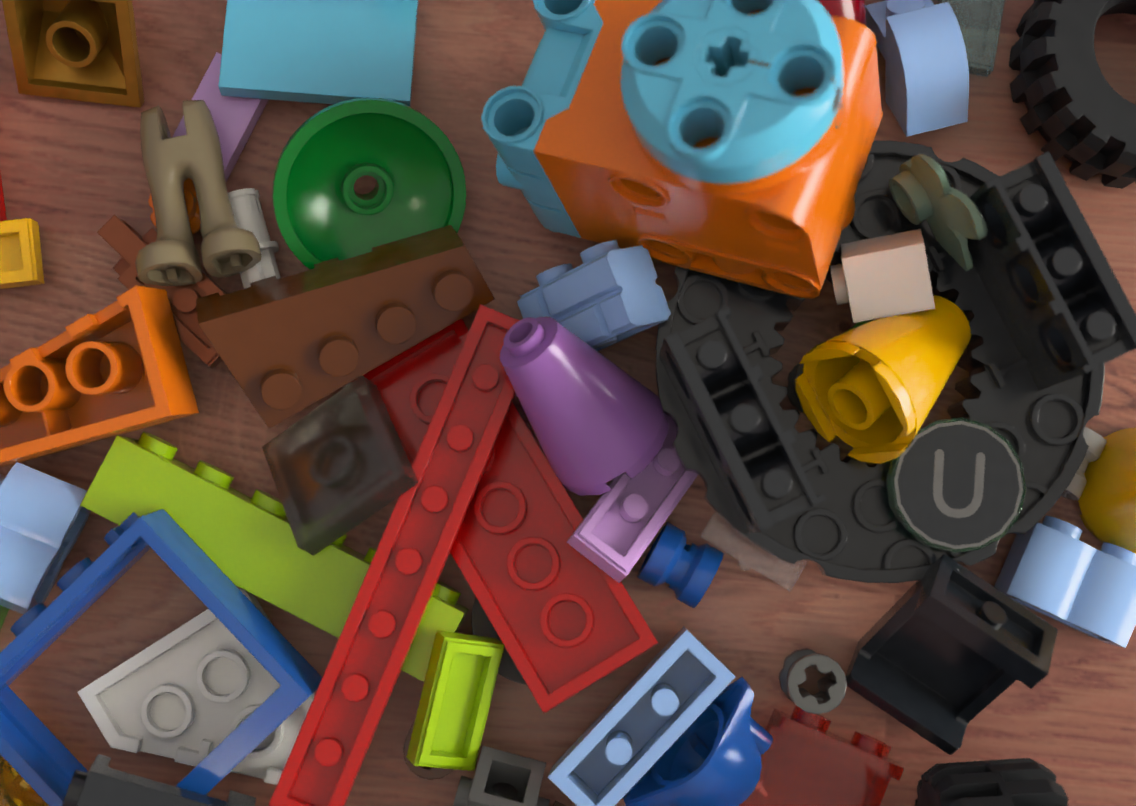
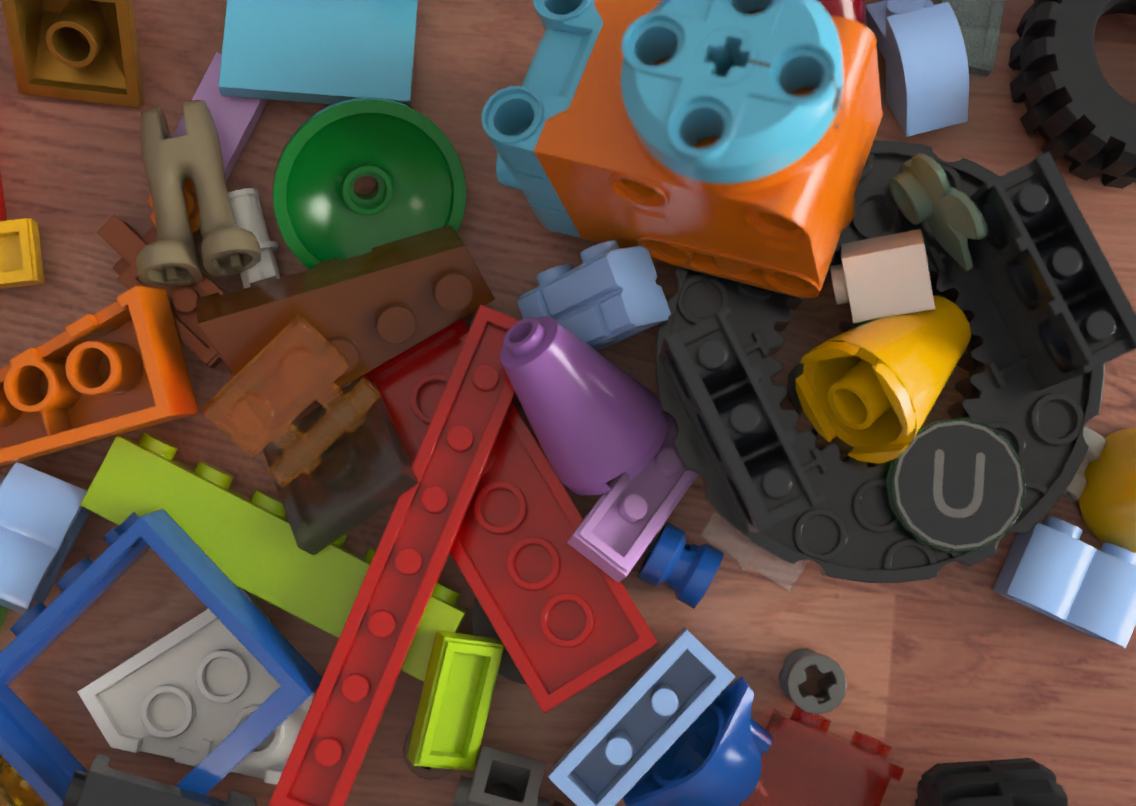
(277, 388): none -> clear orange plate
(949, 653): black panel -> none

